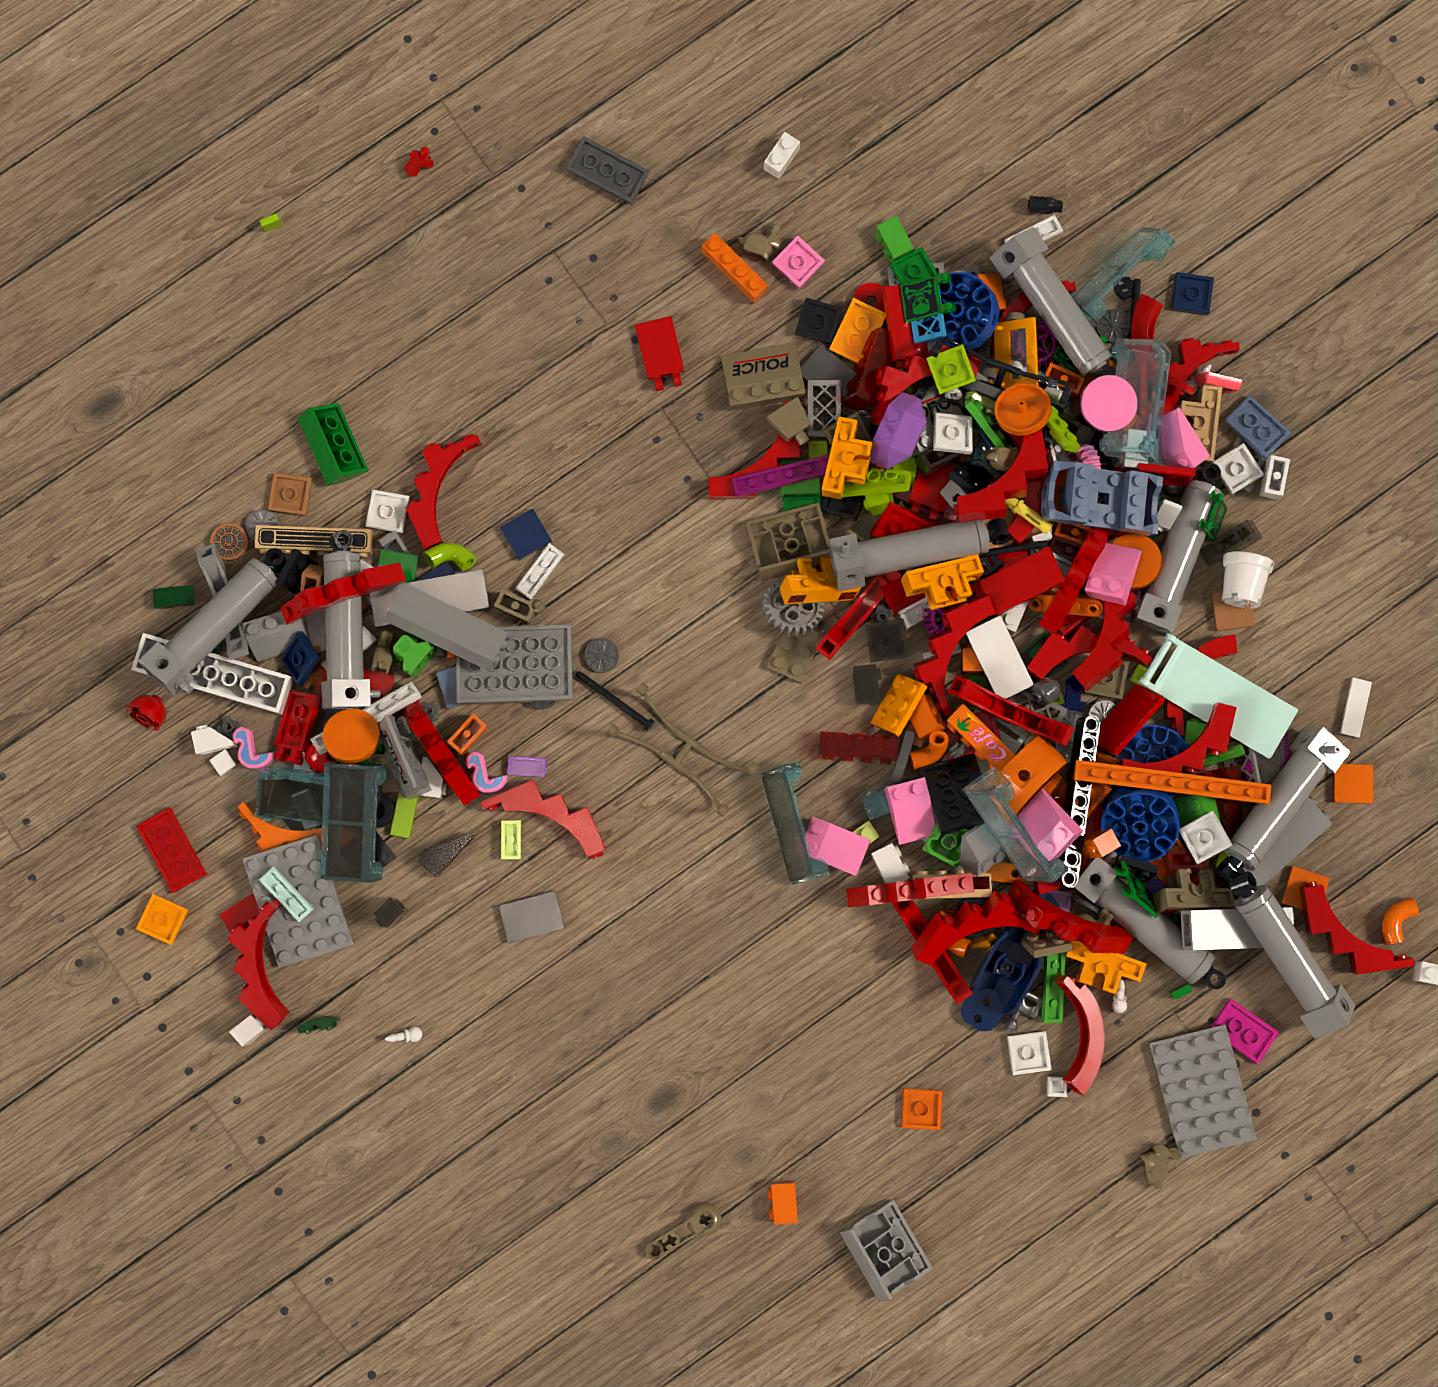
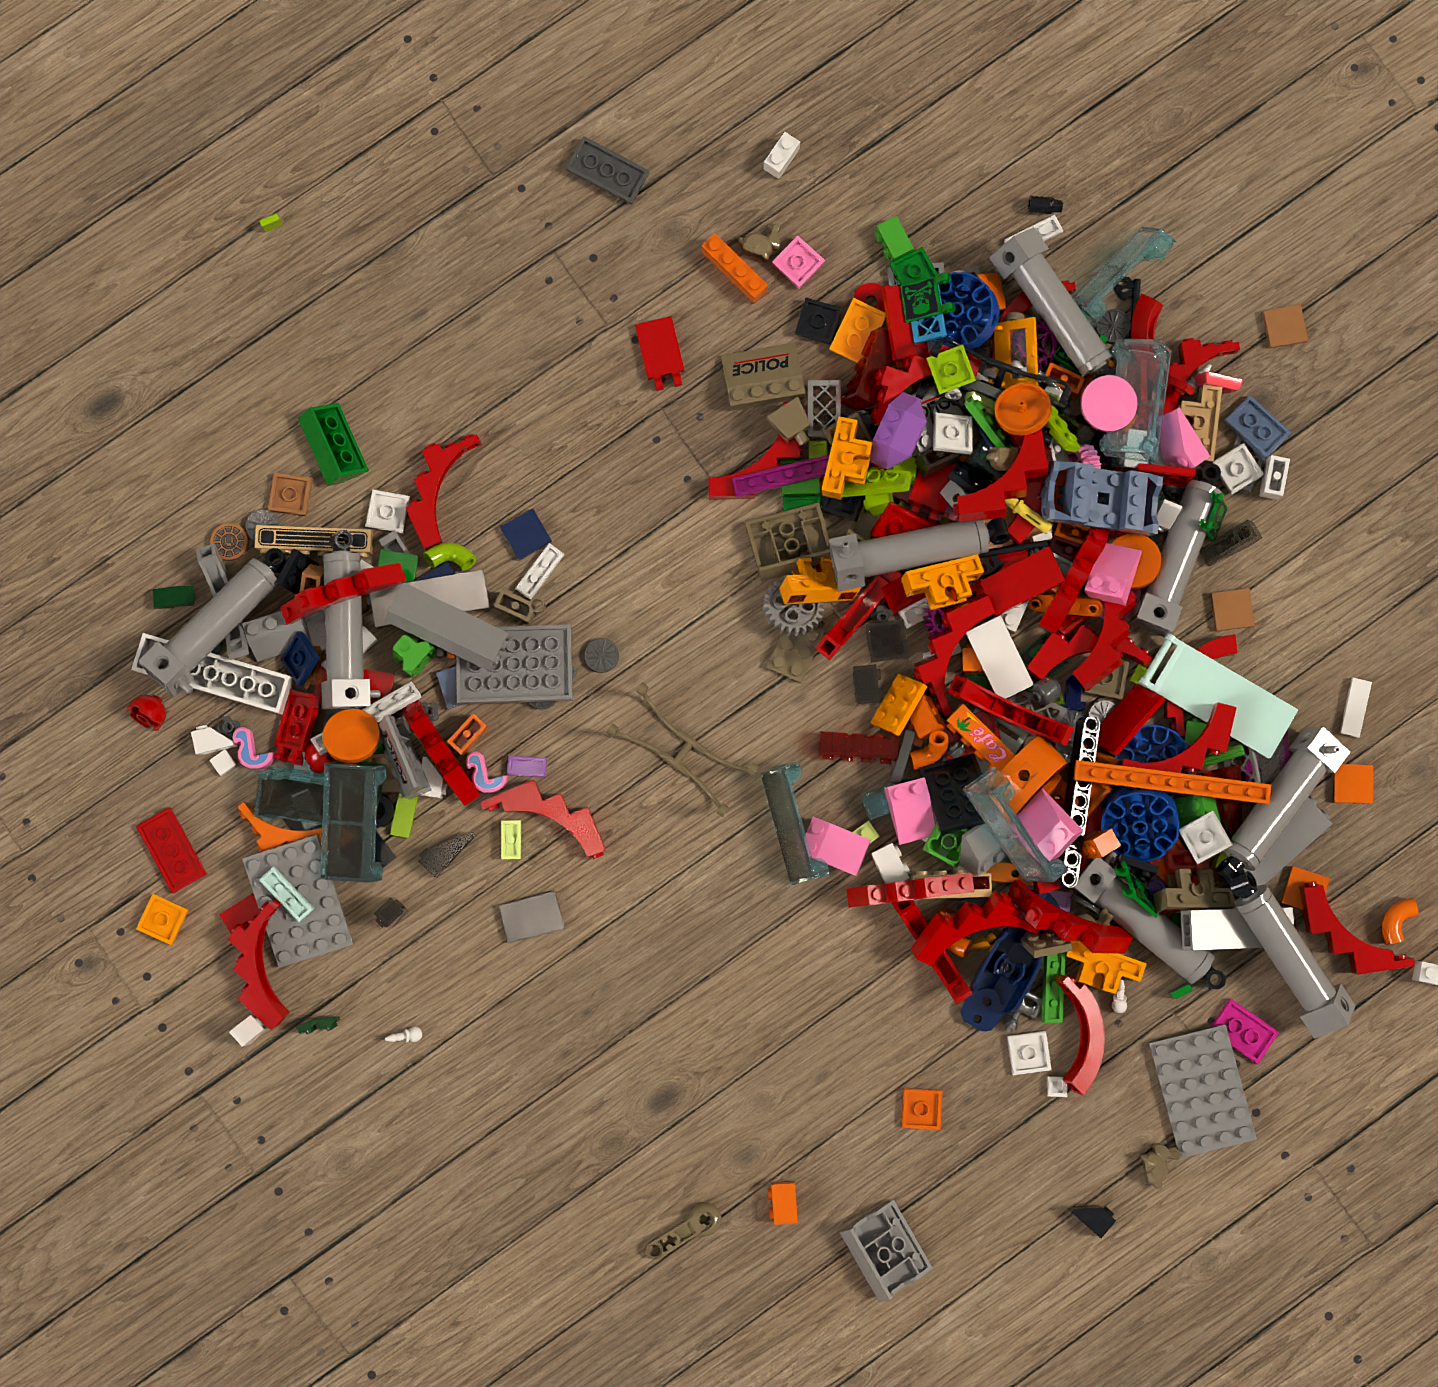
(383, 656): dark tan animal -> none
(418, 160): red piece -> none
(616, 701): black bar -> none
(827, 366): dark grey tile -> none
(1095, 1218): none -> black slope
(1192, 293): dark blue tile -> none
(1245, 578): white piece -> none
(1285, 326): none -> medium nougat tile

